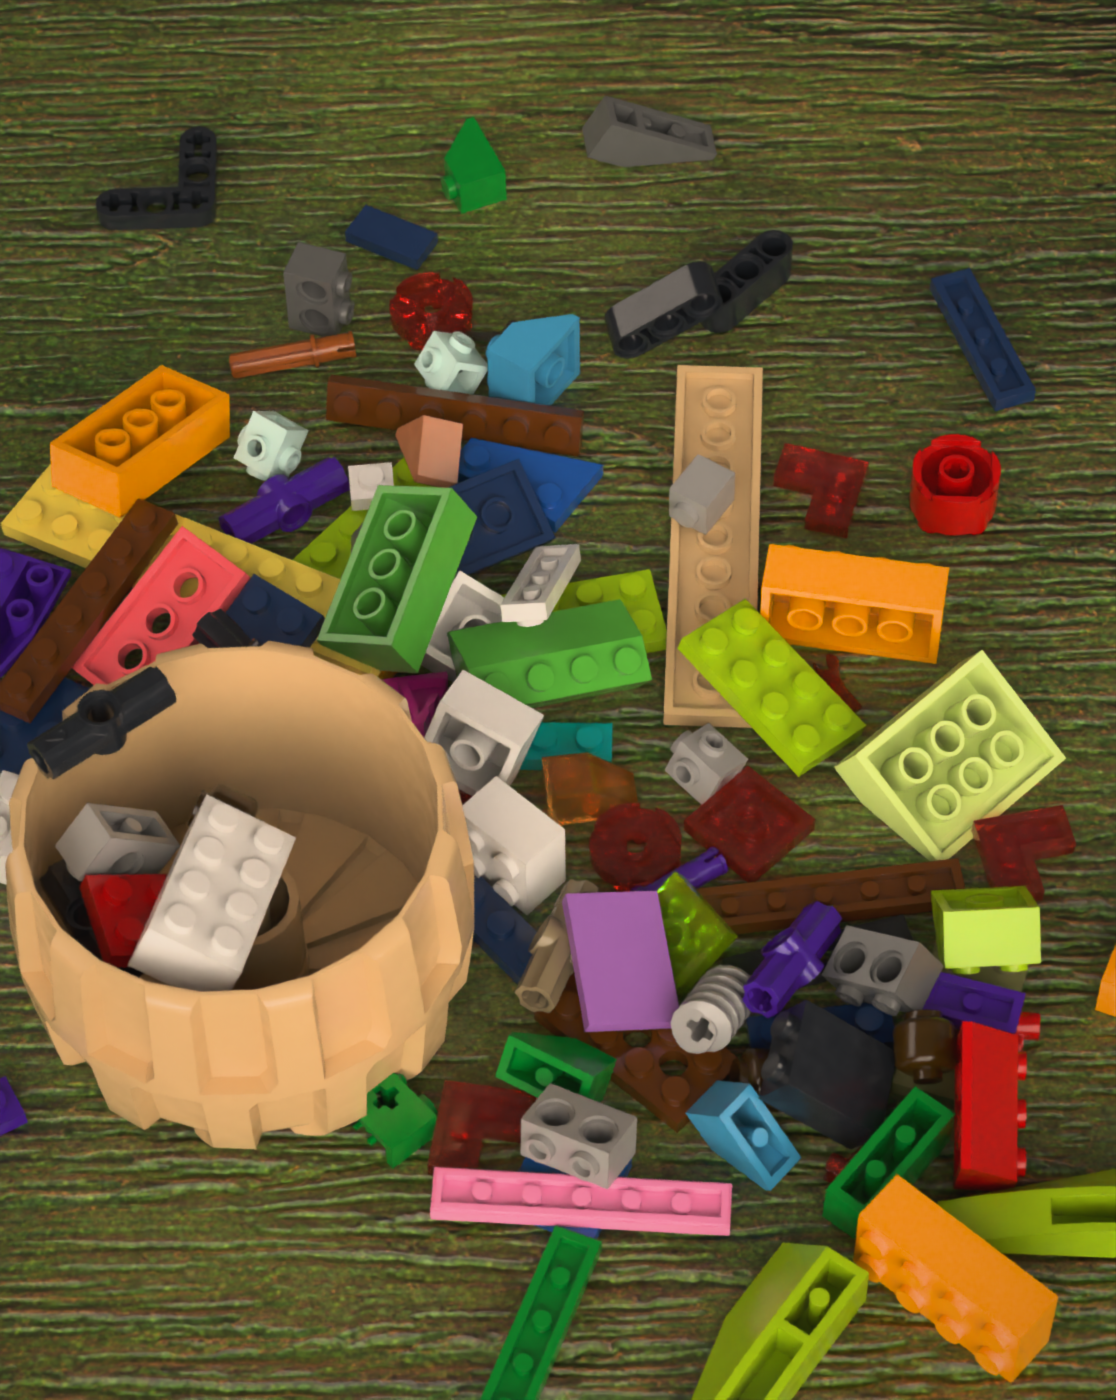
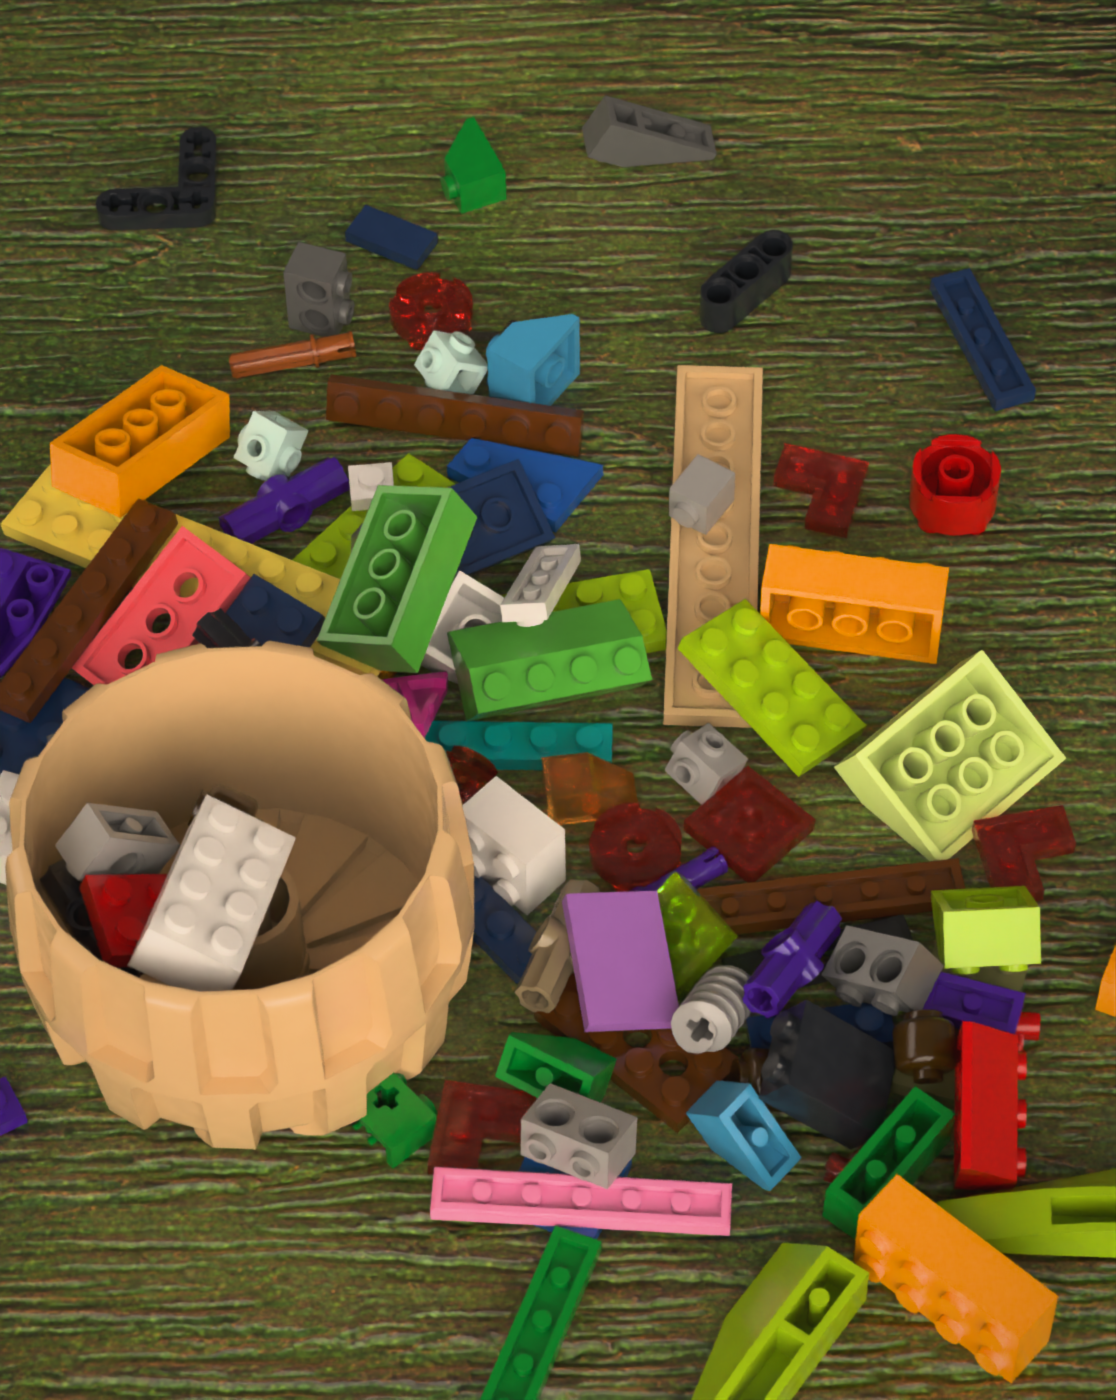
(101, 722): black piece -> none
(431, 450): nougat slope -> none
(482, 732): white brick -> none
(663, 310): black beam -> none
(832, 678): clear red hand -> none

